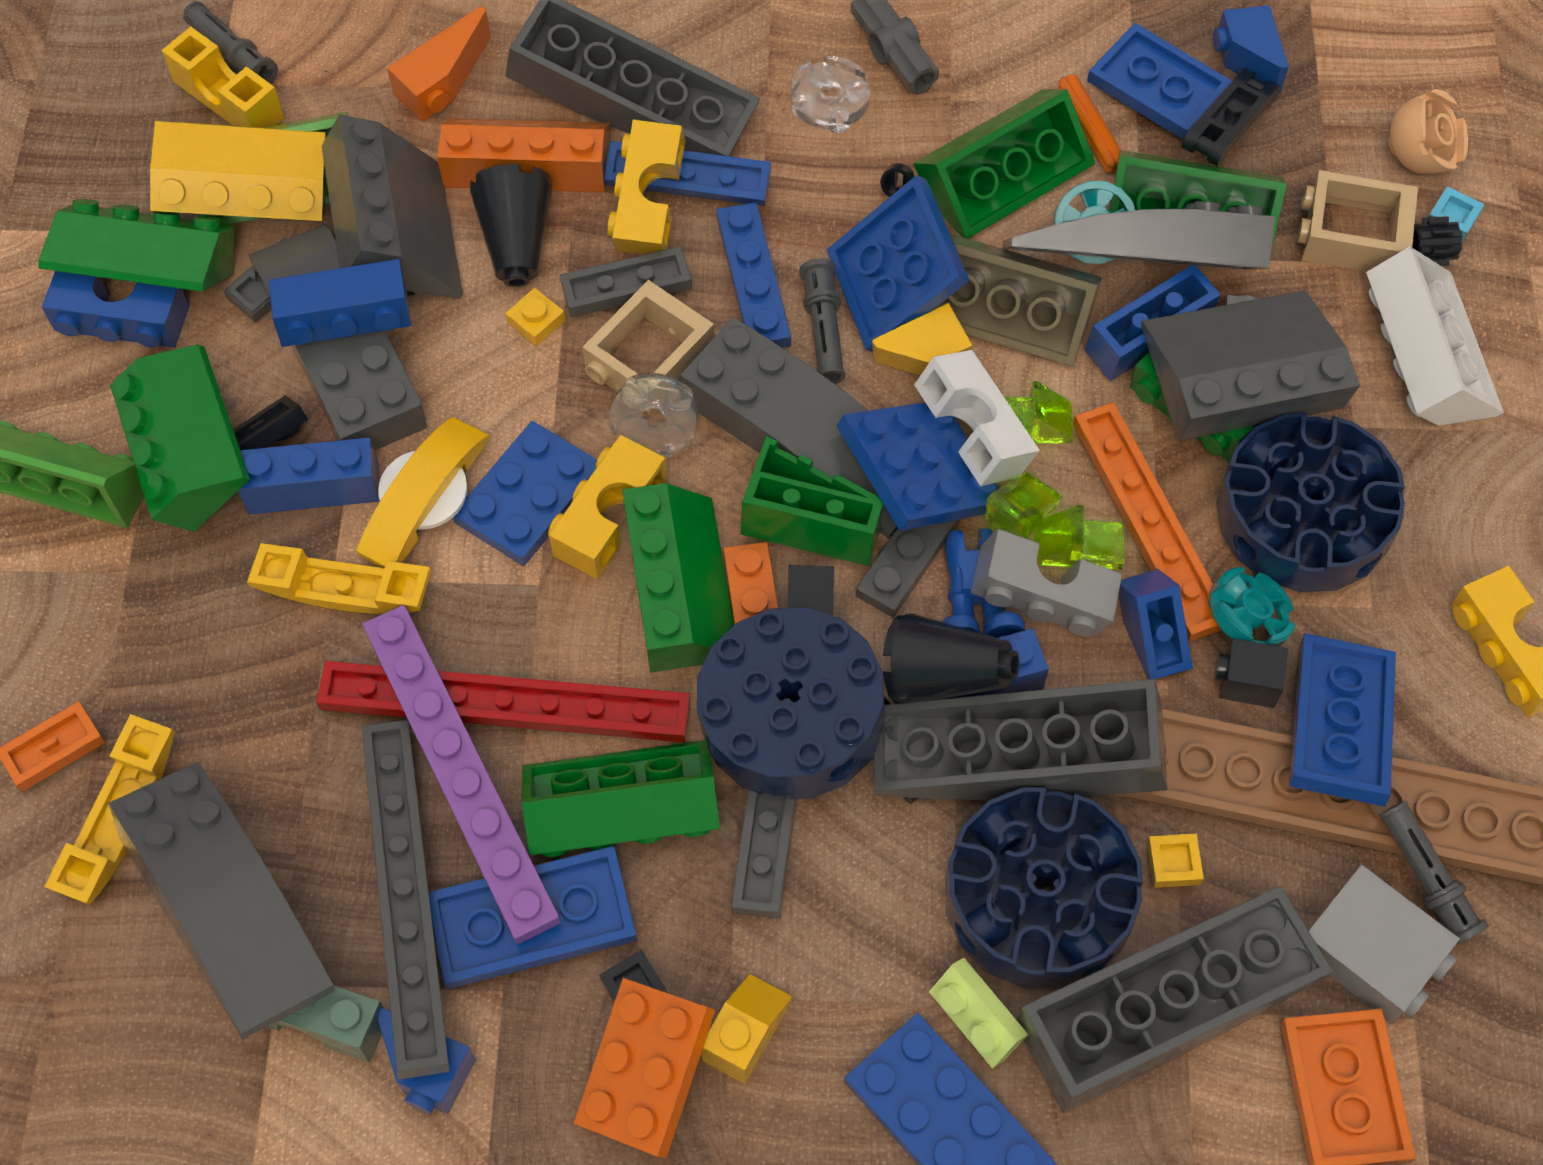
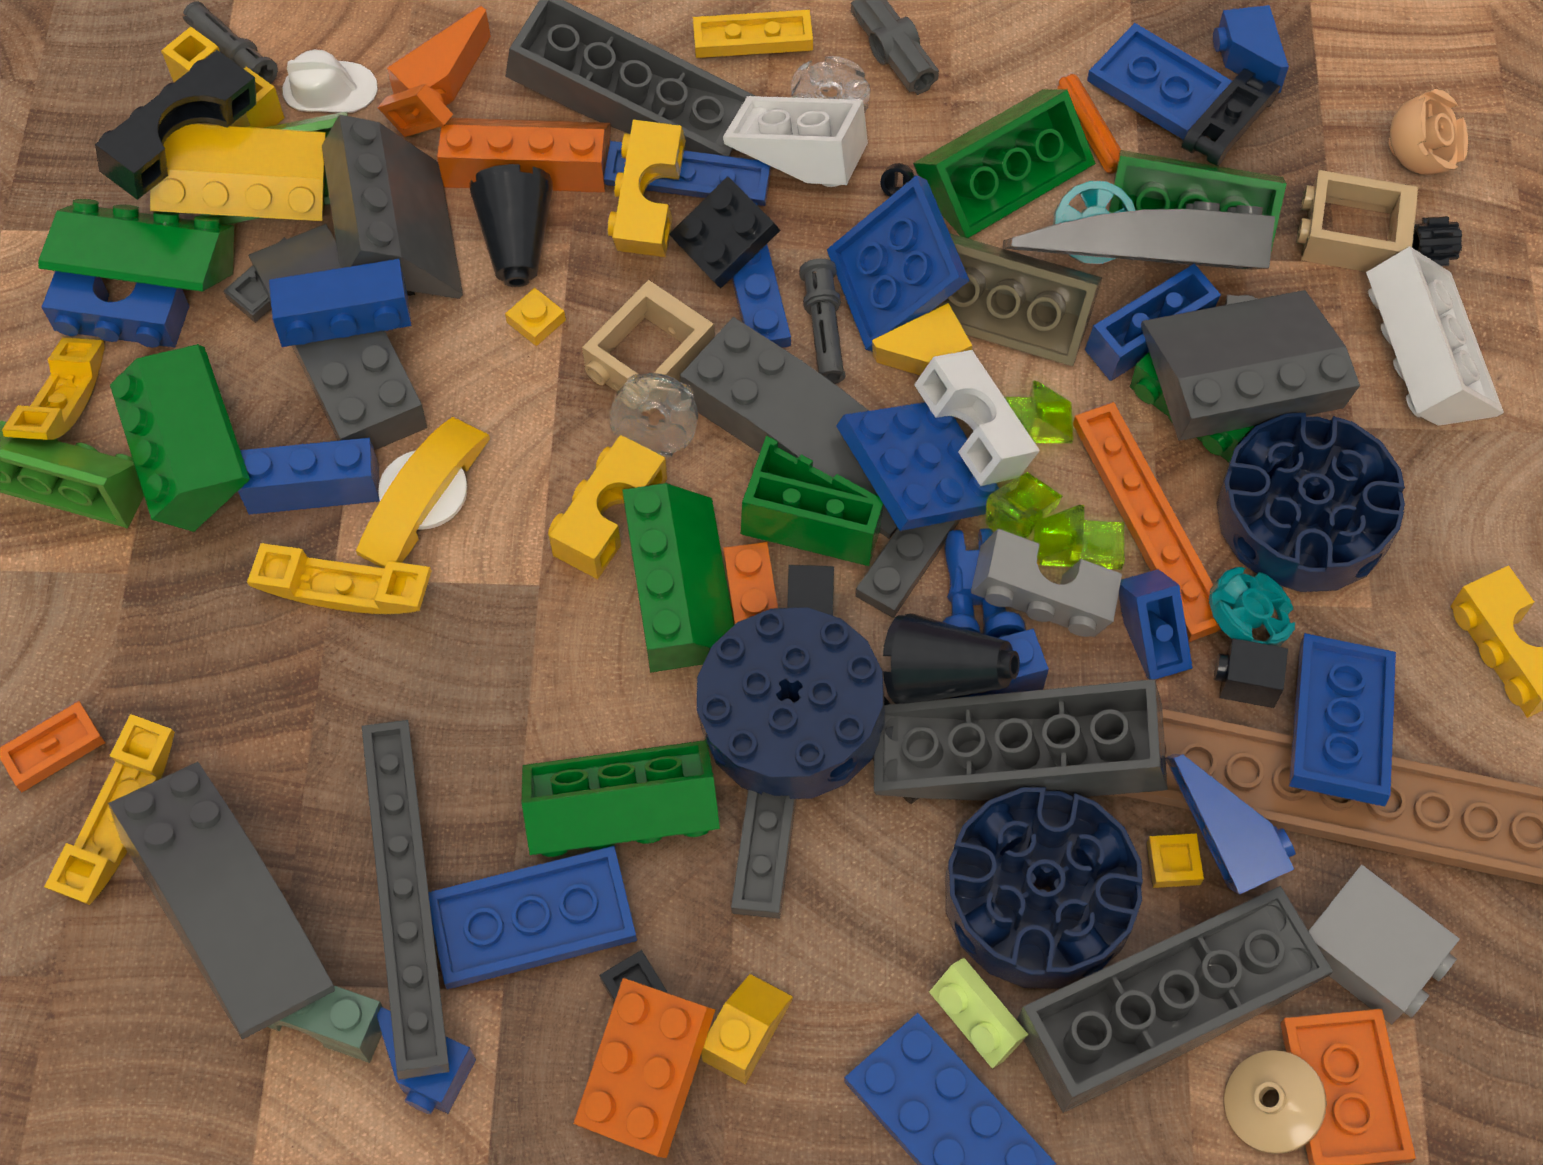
(65, 393): none -> yellow slope
(211, 93): none -> black arch
(270, 425): black plate -> none
(324, 84): none -> white piece
(415, 110): none -> orange plate
(461, 775): medium lavender plate -> none
(519, 702): red plate -> none
(525, 493): blue plate -> none
(618, 281): dark grey plate -> none
(724, 232): none -> black plate
(752, 33): none -> yellow plate
(802, 136): none -> white slope
(1239, 838): none -> slope
(1294, 1117): none -> tan dish
(1443, 893): dark grey pin -> none
(1458, 208): medium azure plate -> none

